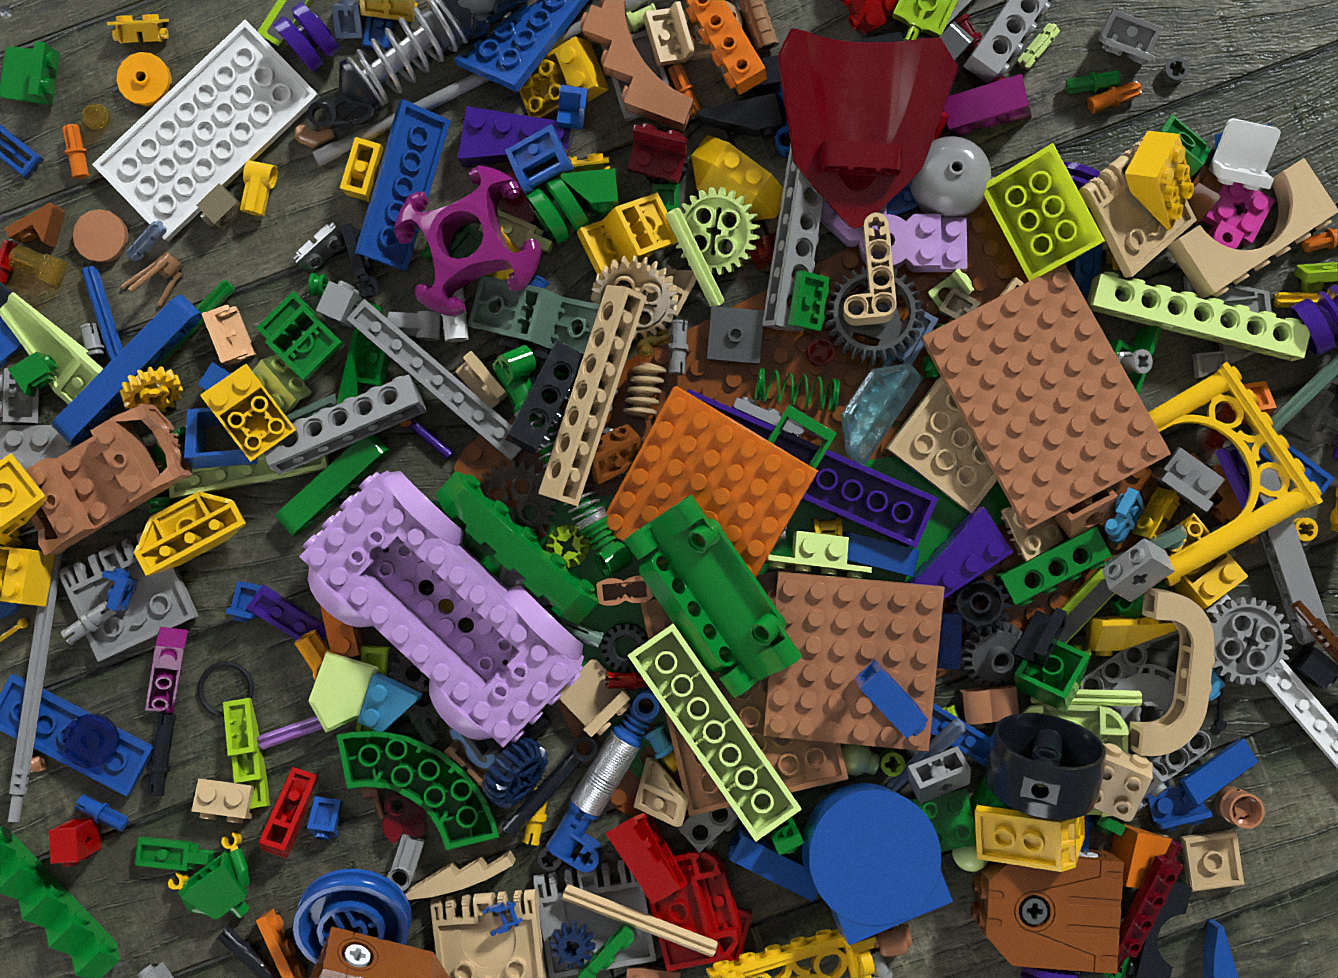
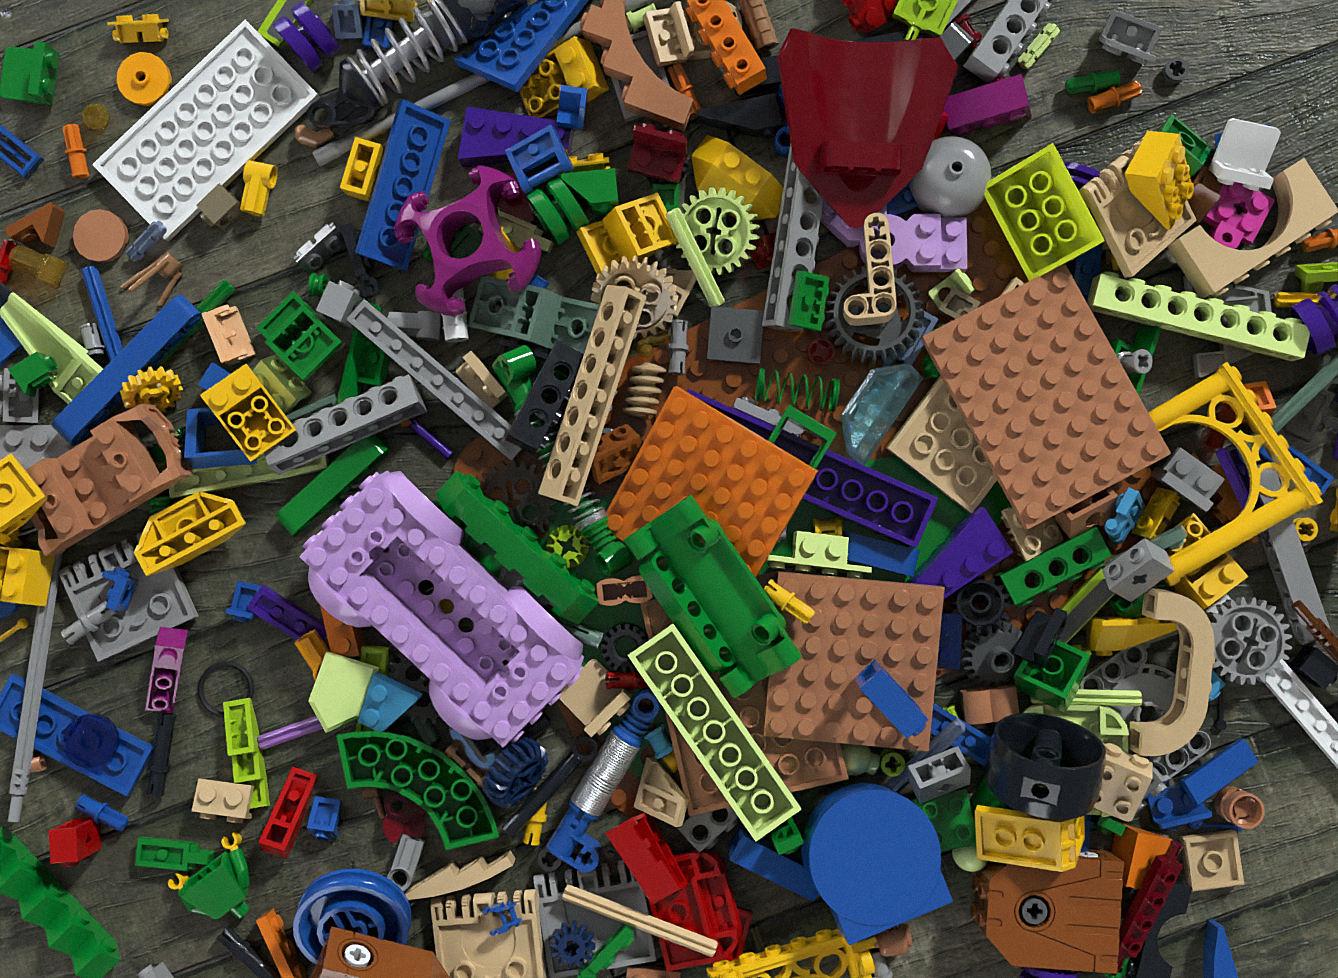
(789, 602): none -> yellow axle
(1215, 826): none -> blue hinge

